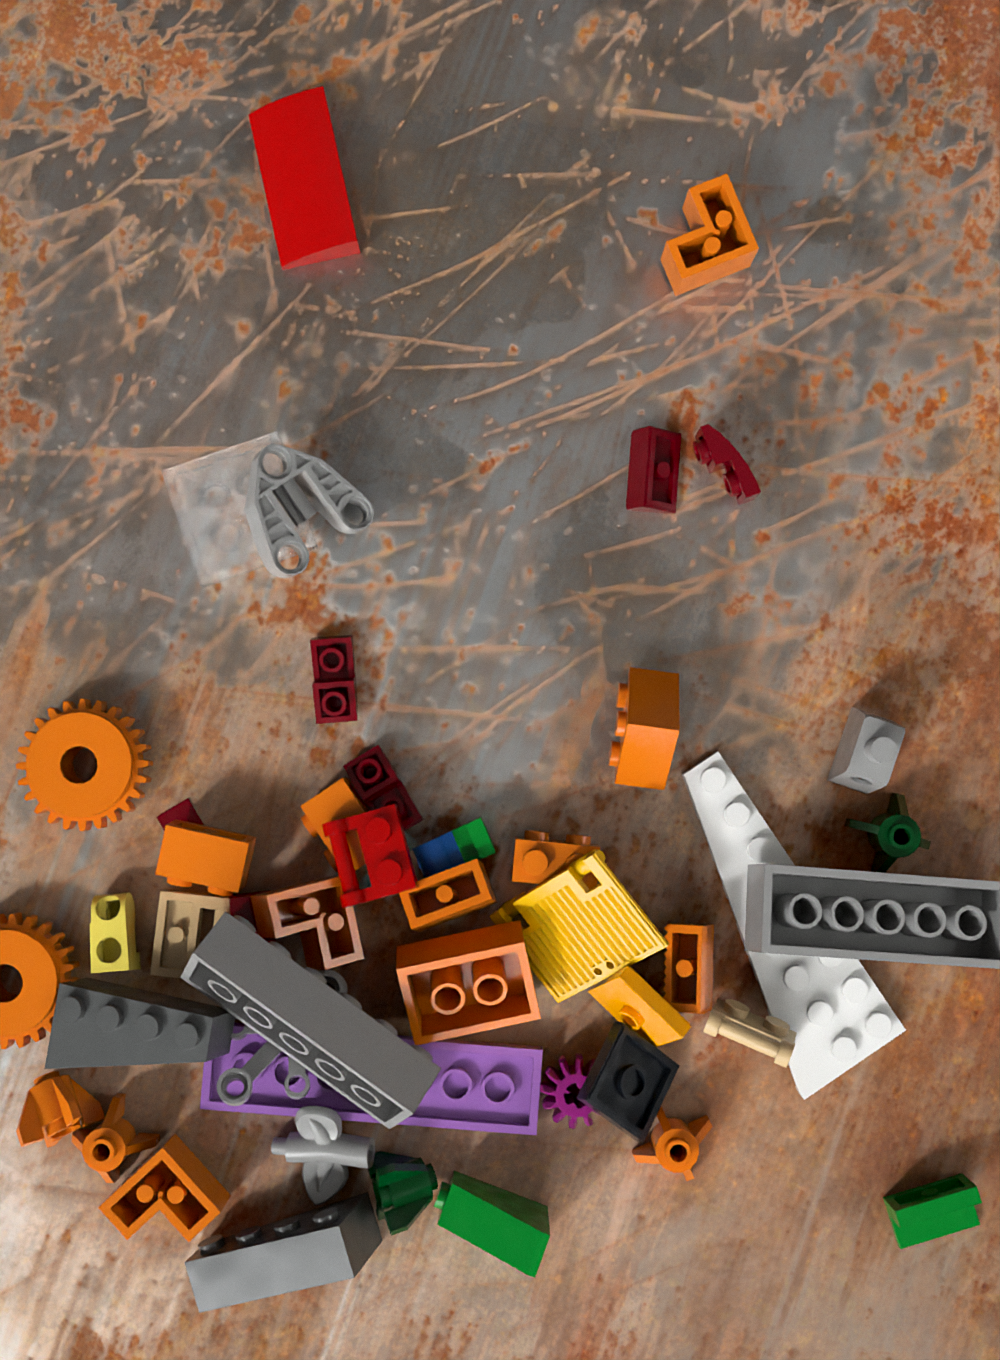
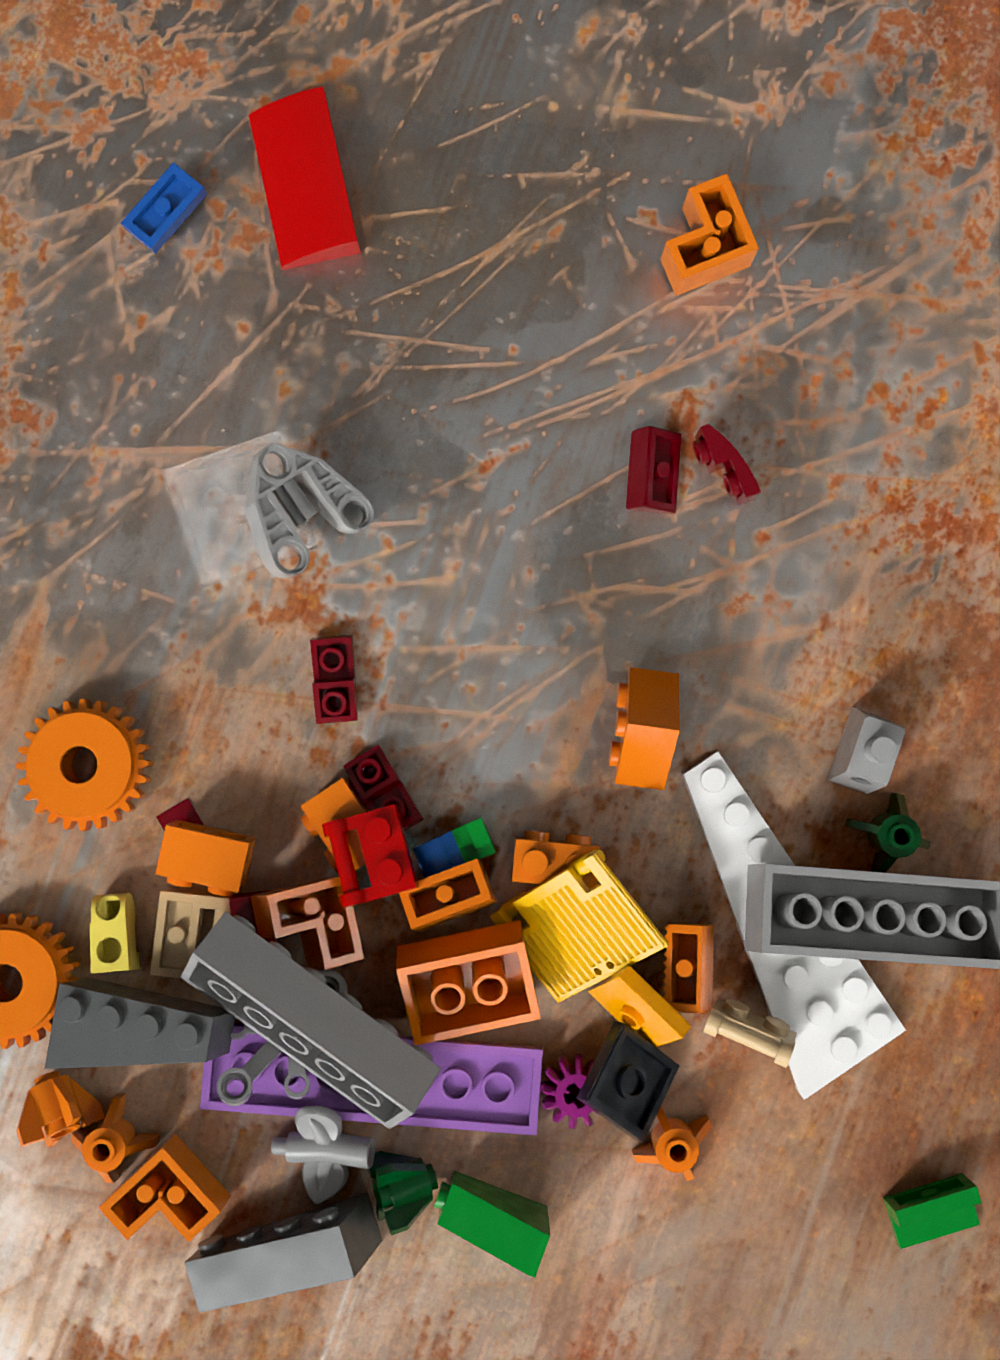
(164, 208): none -> blue plate

